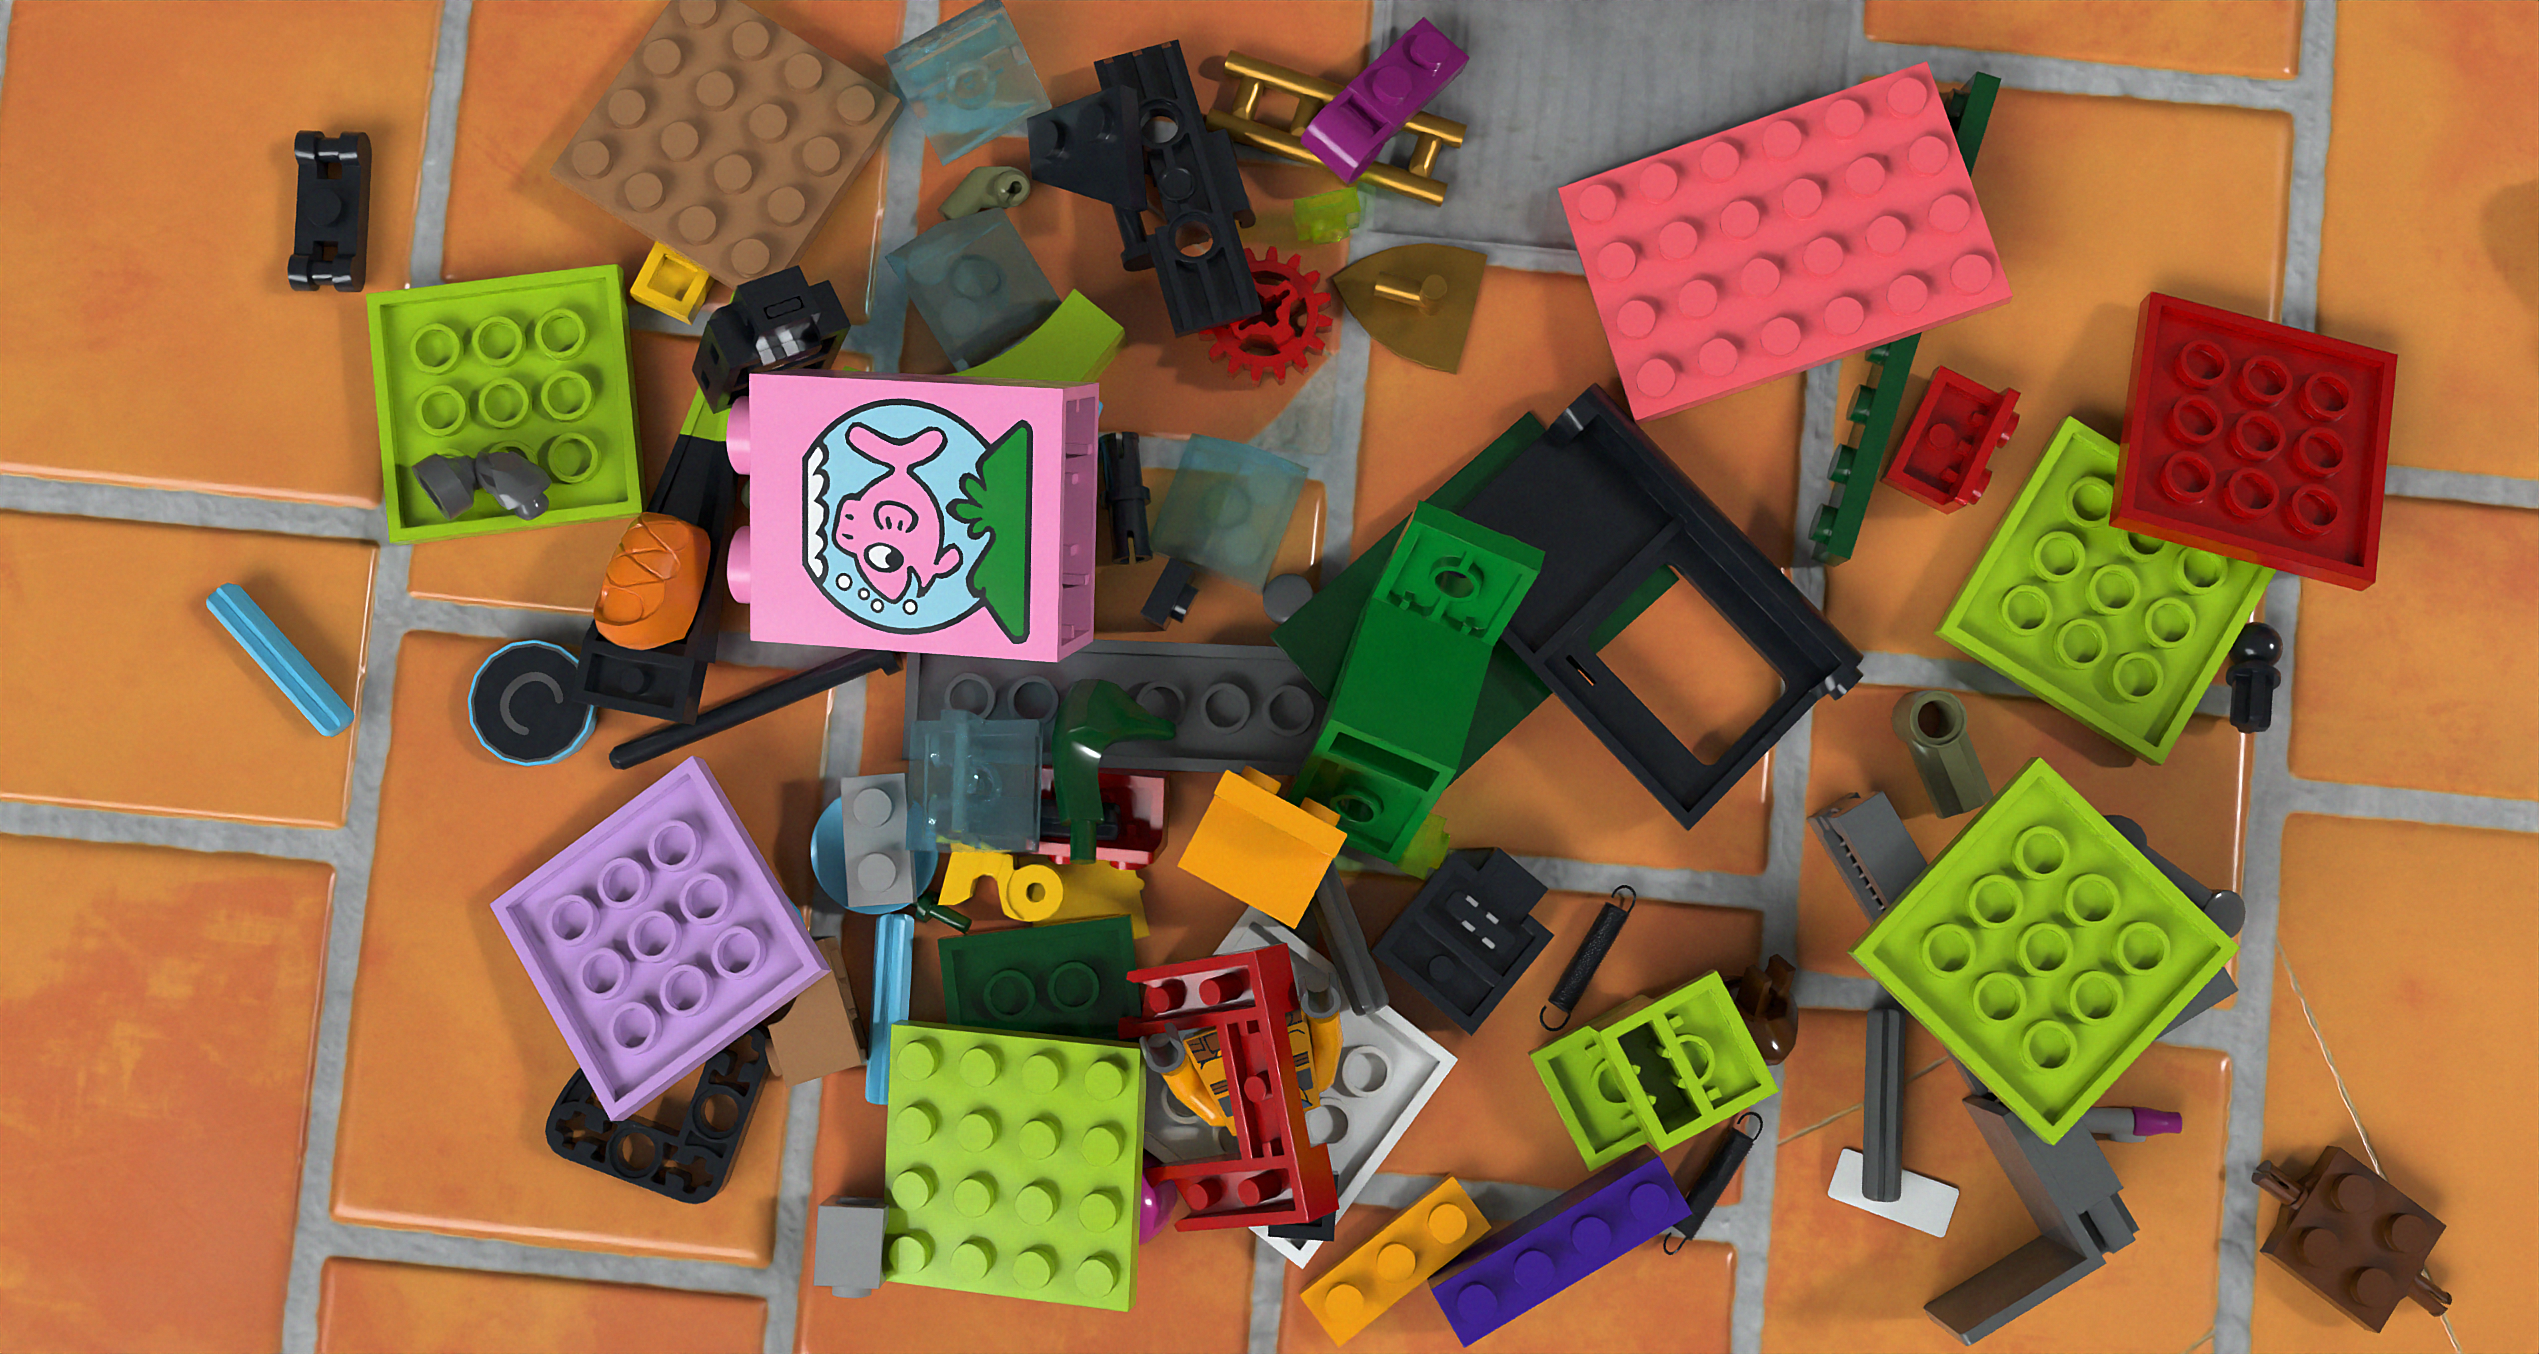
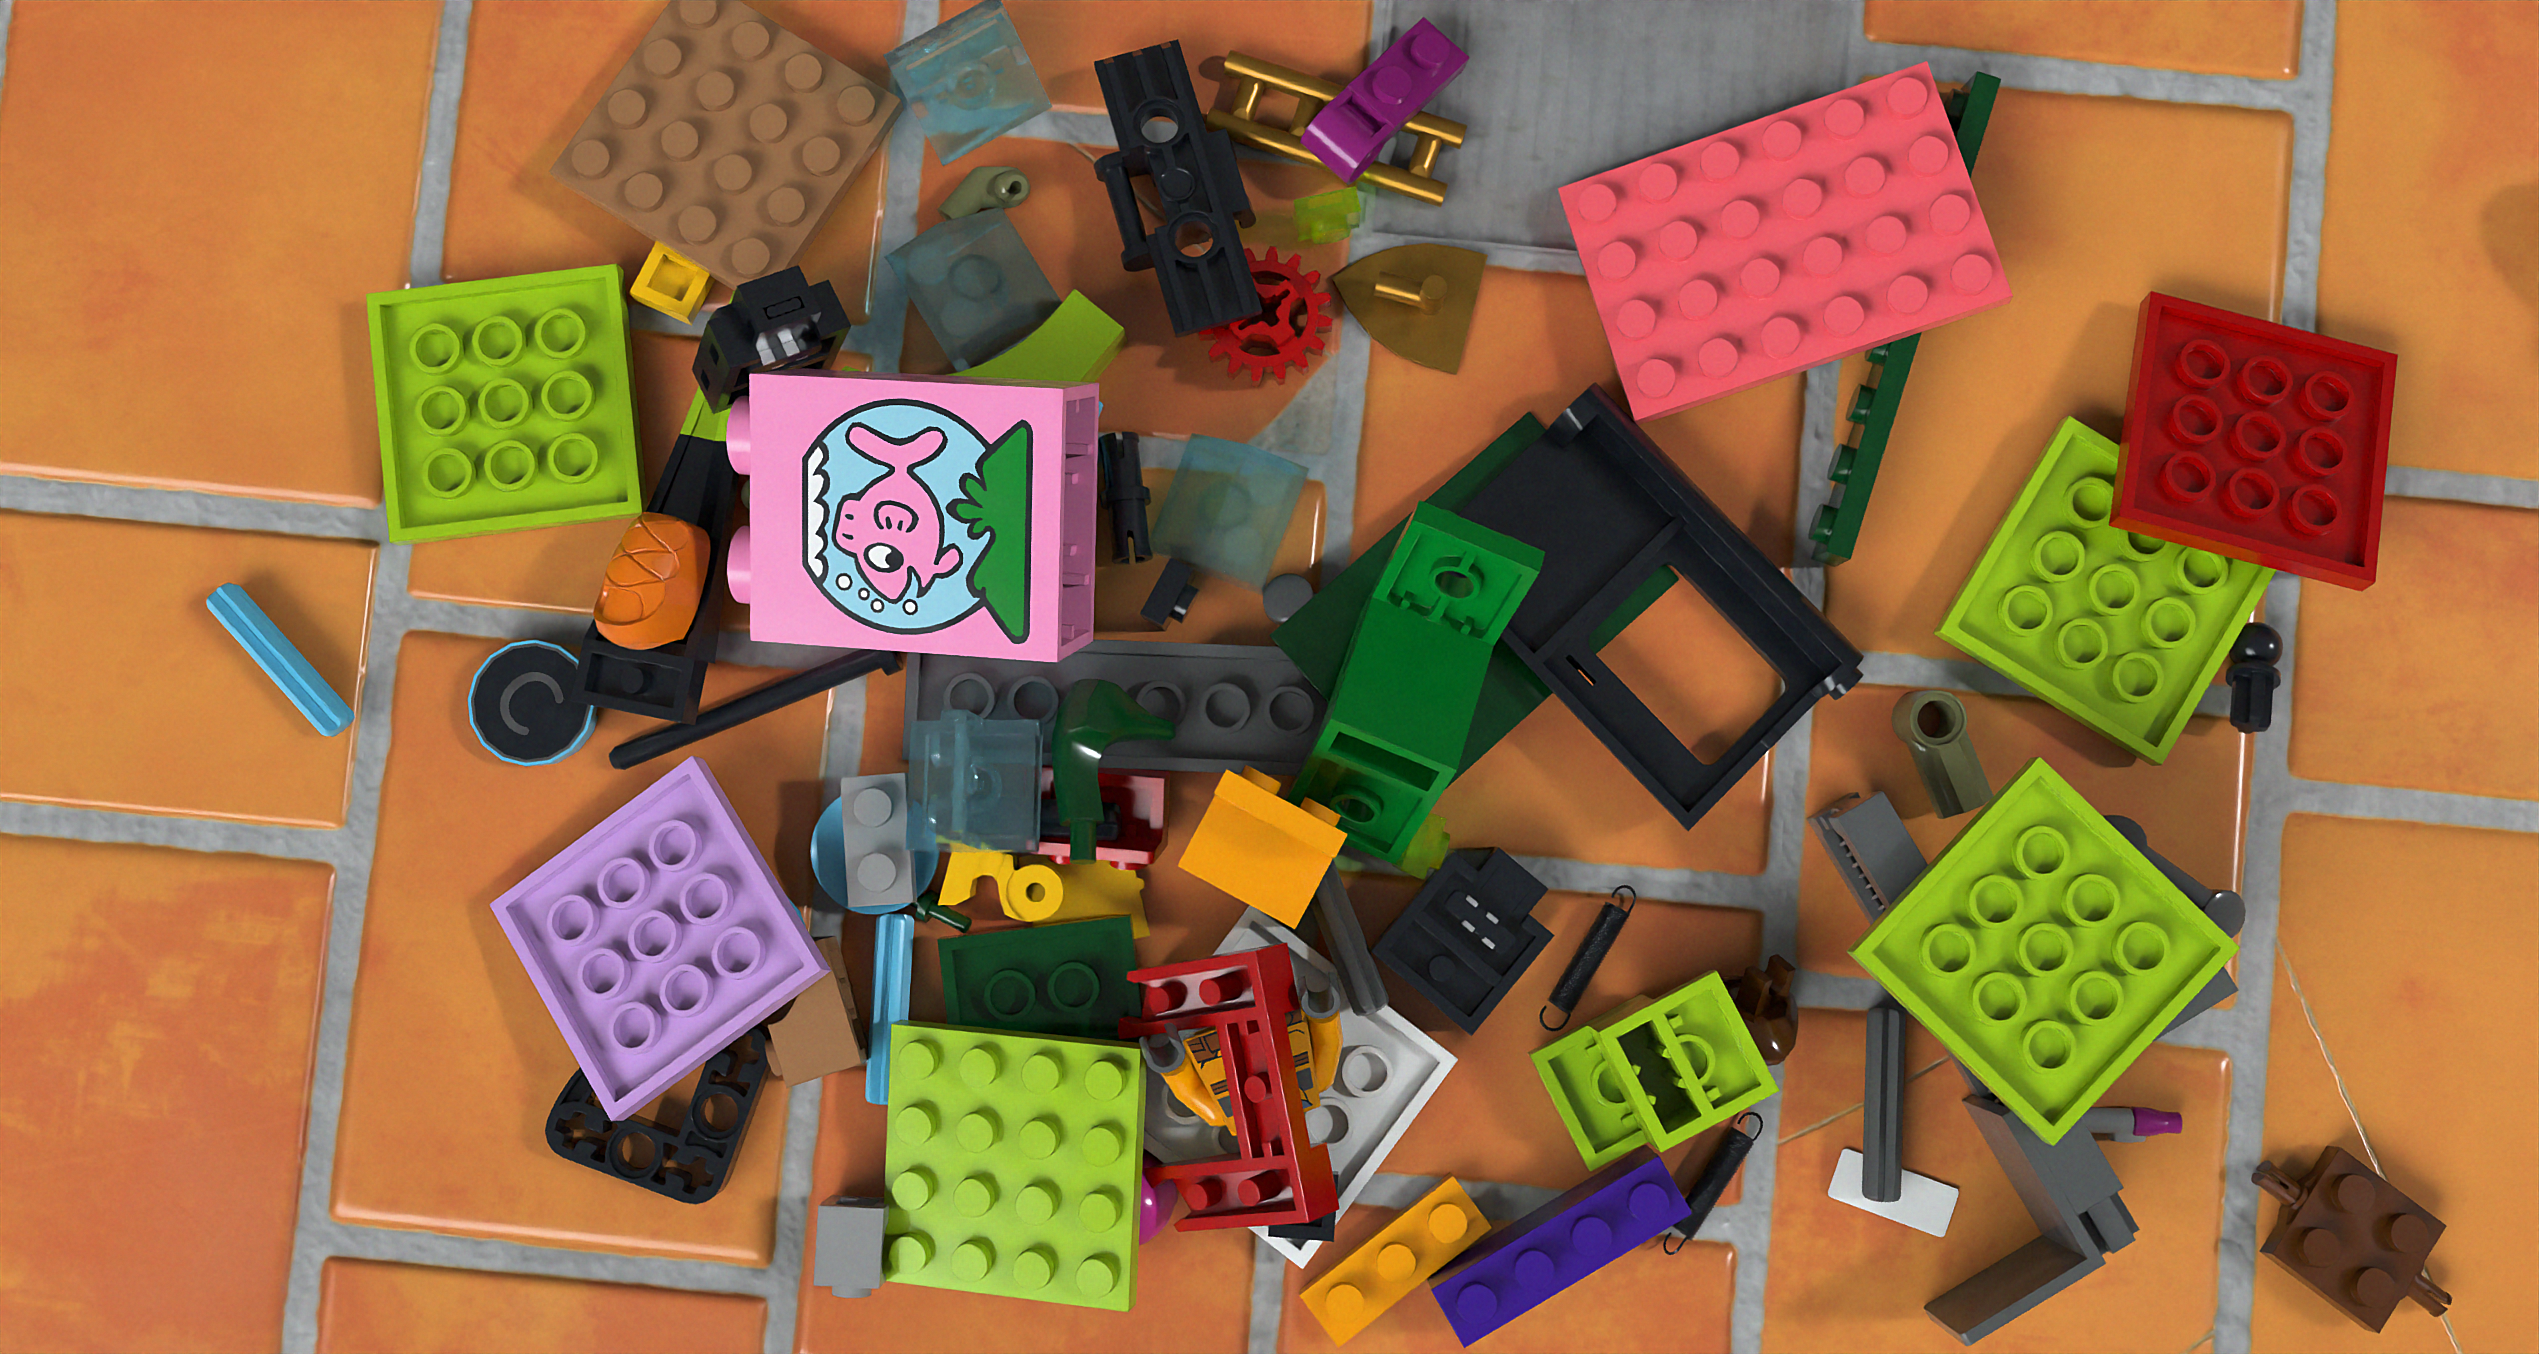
(331, 211): black plate -> none
(507, 476): dark grey arm -> none
(1092, 148): black wing -> none
(1951, 441): red bracket -> none

